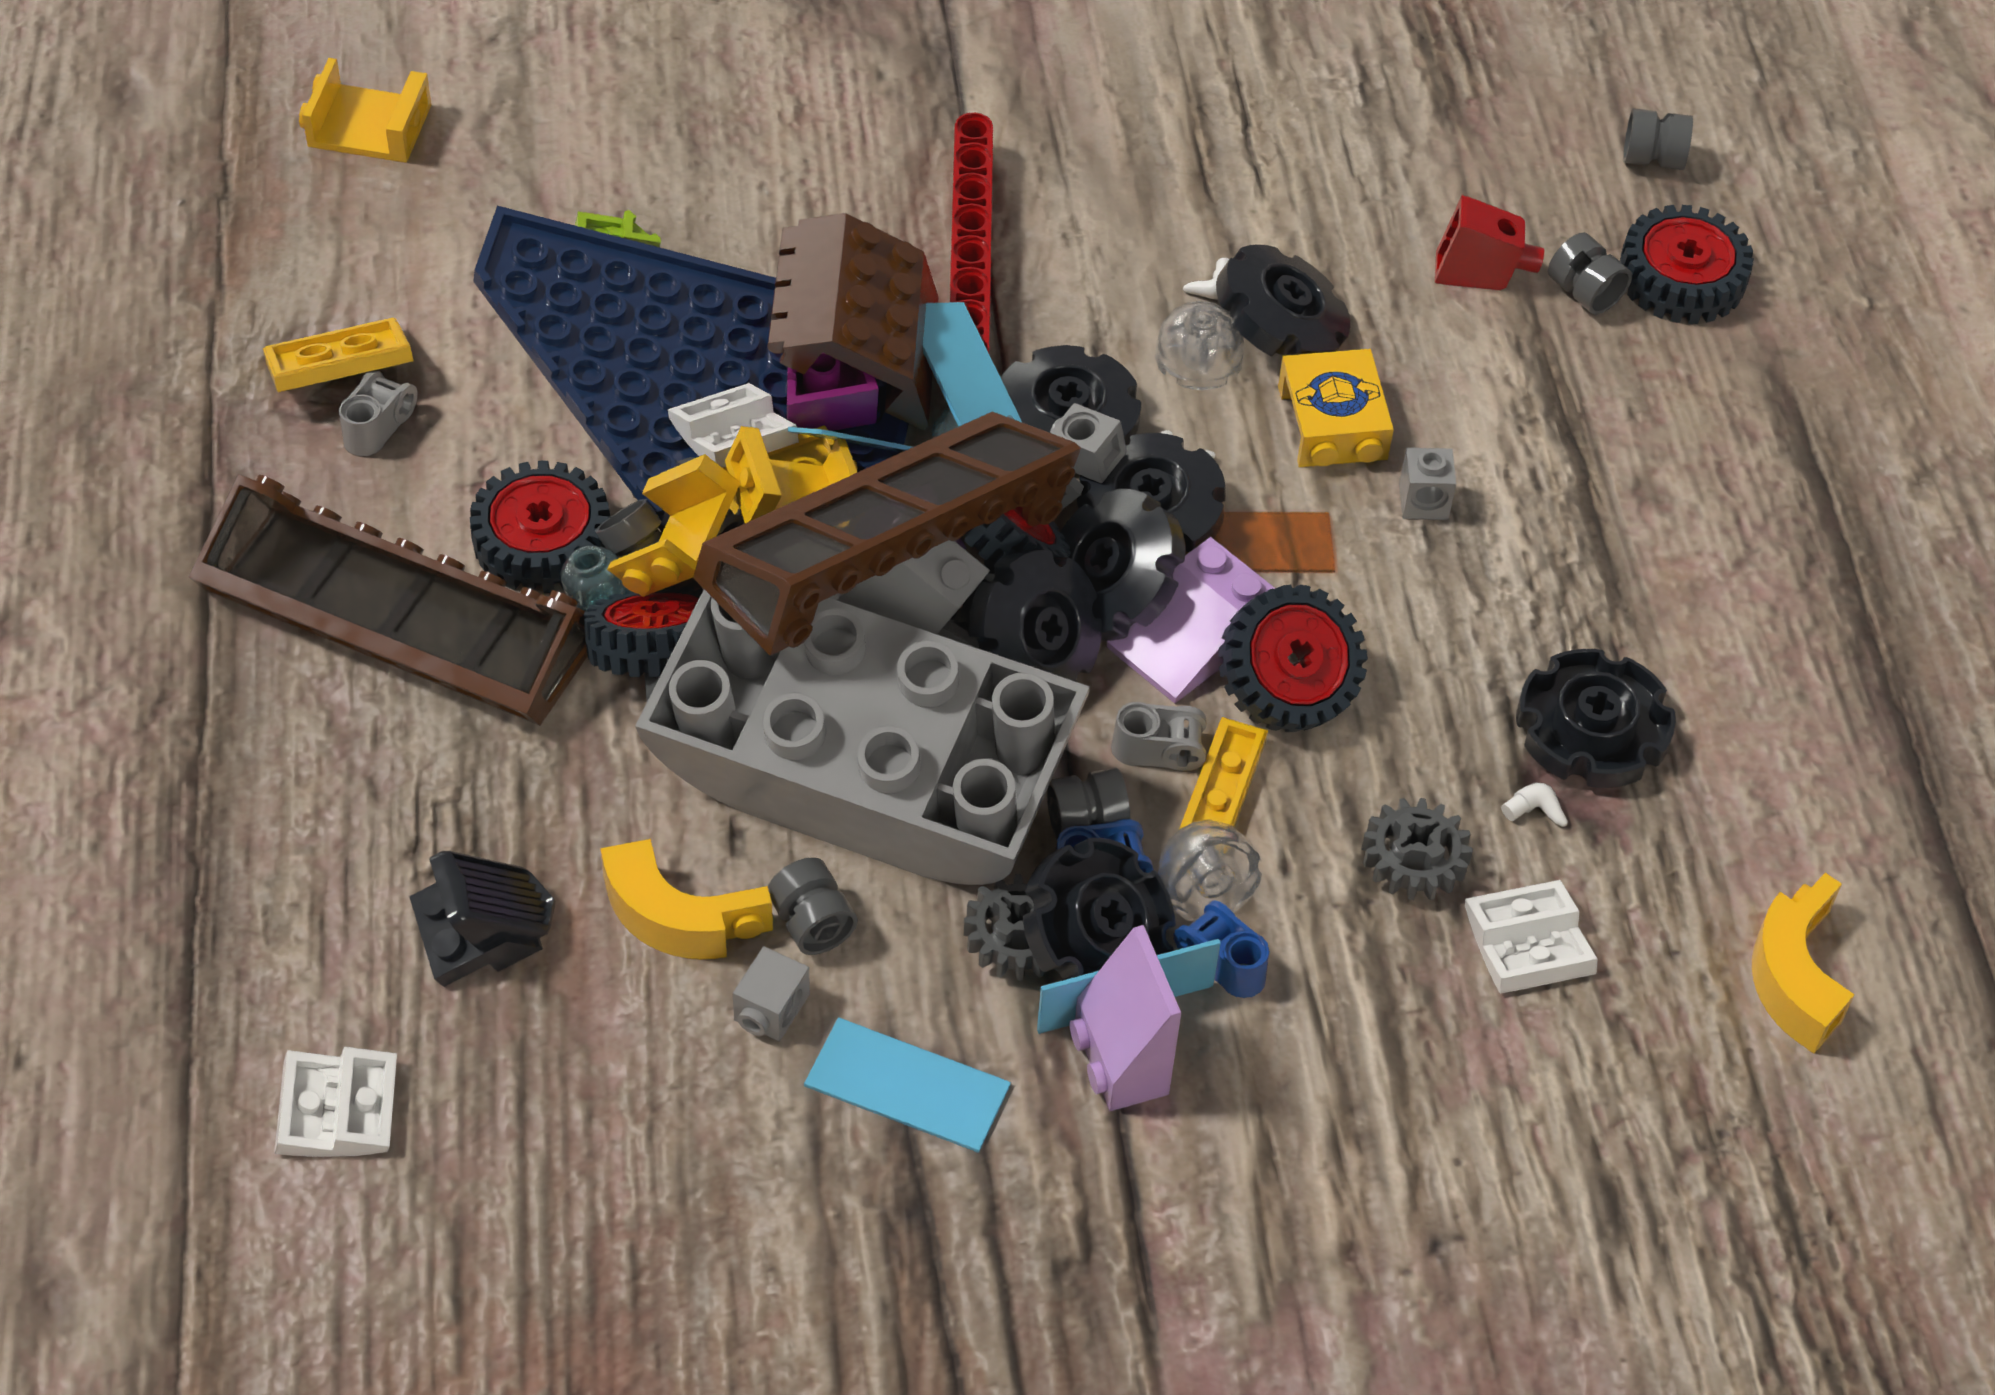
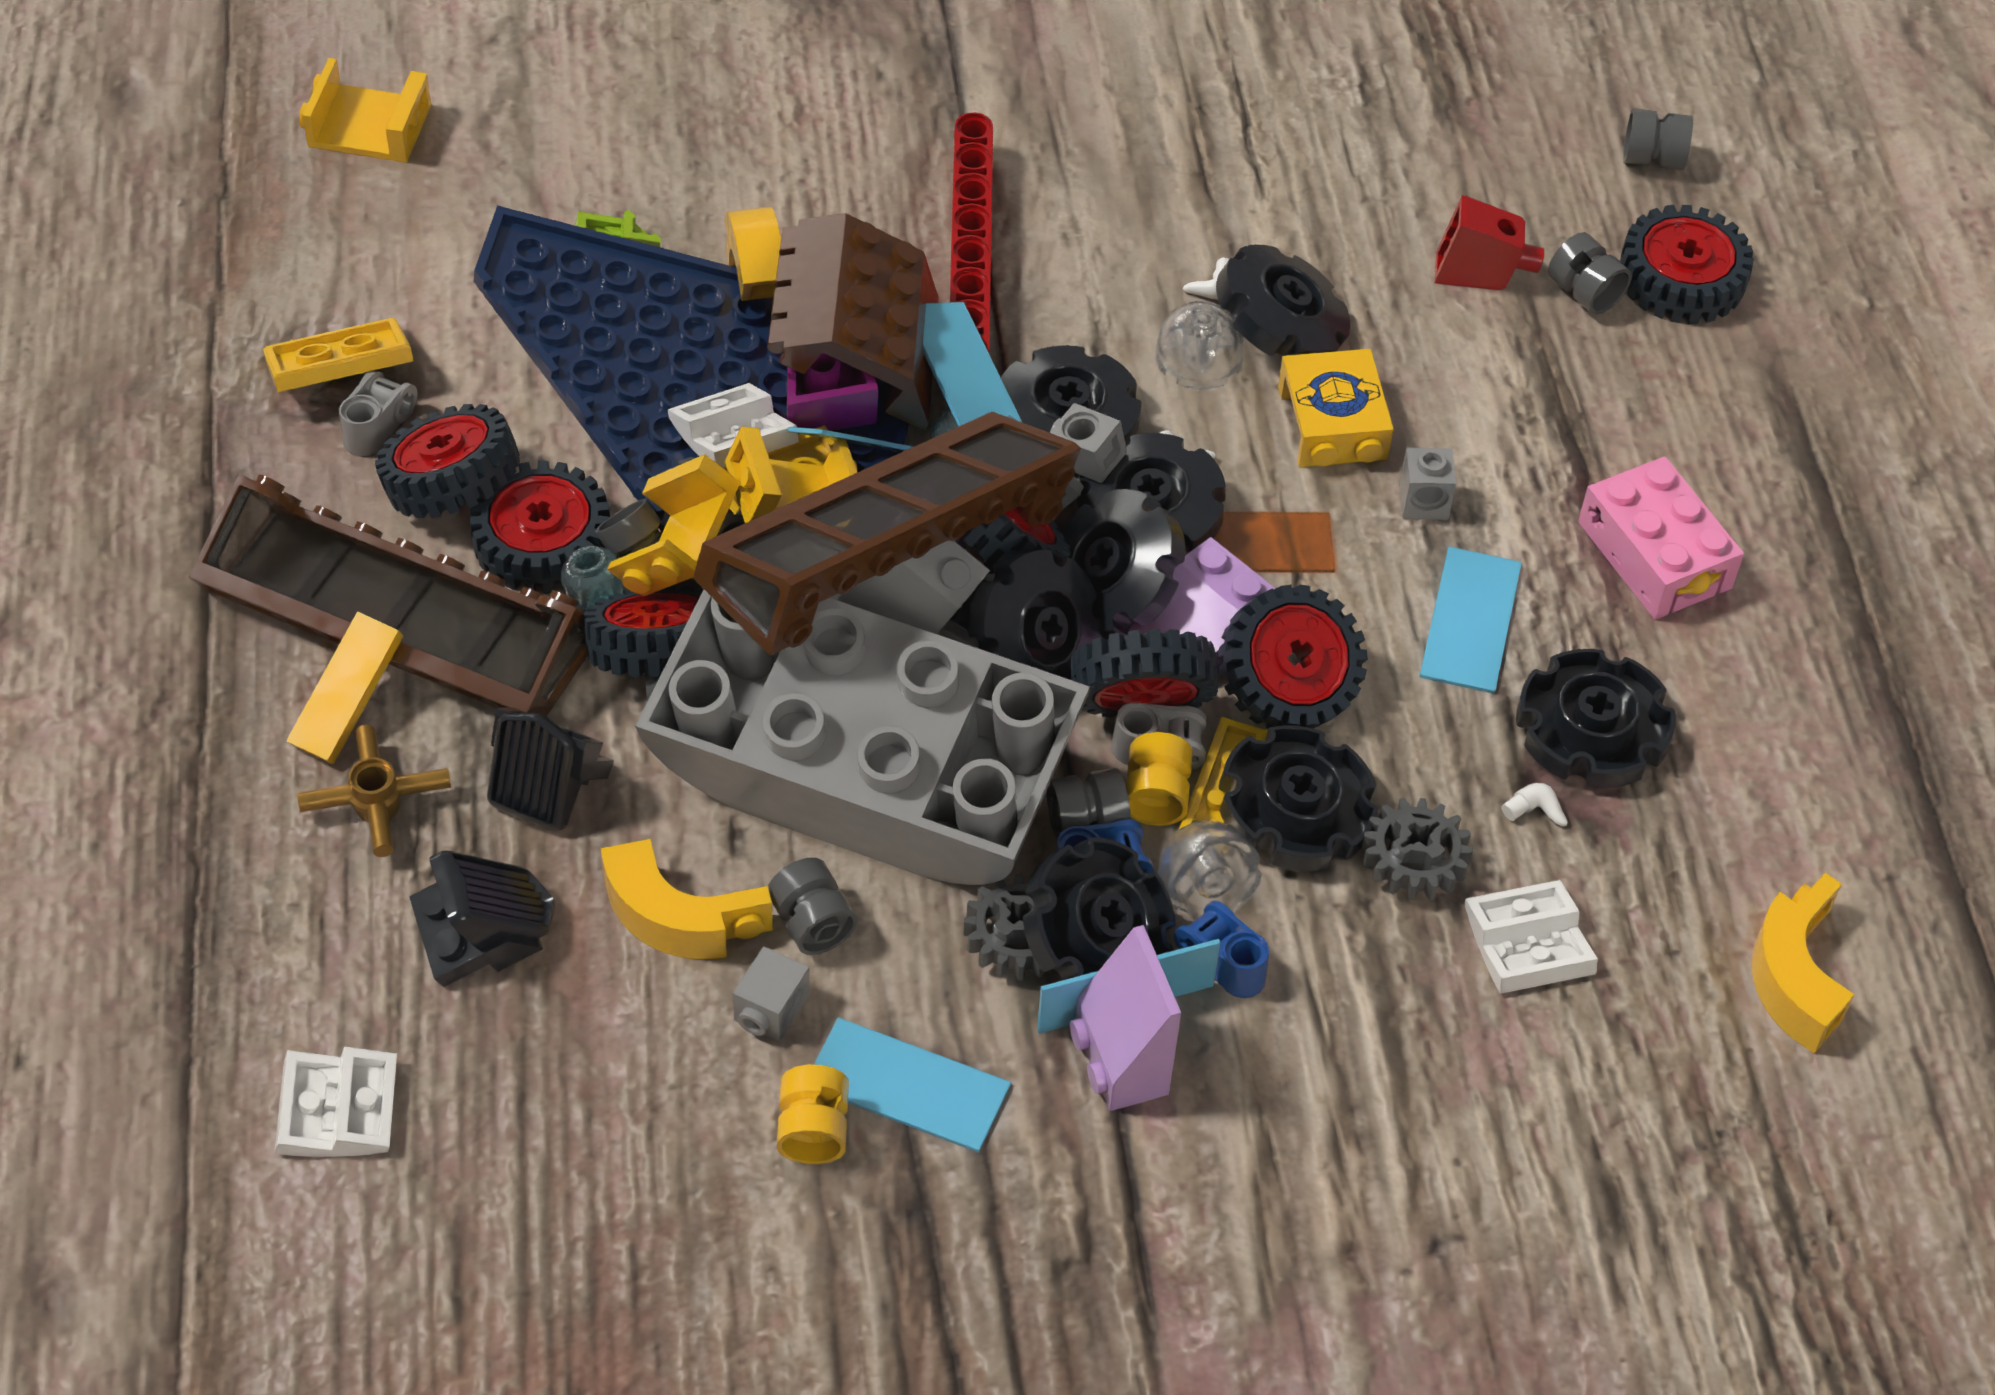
(345, 688): none -> yellow tile
(377, 805): none -> pearl gold bar
(447, 461): none -> black wheel
(540, 767): none -> black piece
(753, 250): none -> yellow arch
(813, 1114): none -> yellow wheel
(1146, 669): none -> black wheel
(1158, 778): none -> yellow wheel
(1298, 797): none -> black piece
(1470, 620): none -> medium azure piece
(1660, 537): none -> bright pink piece

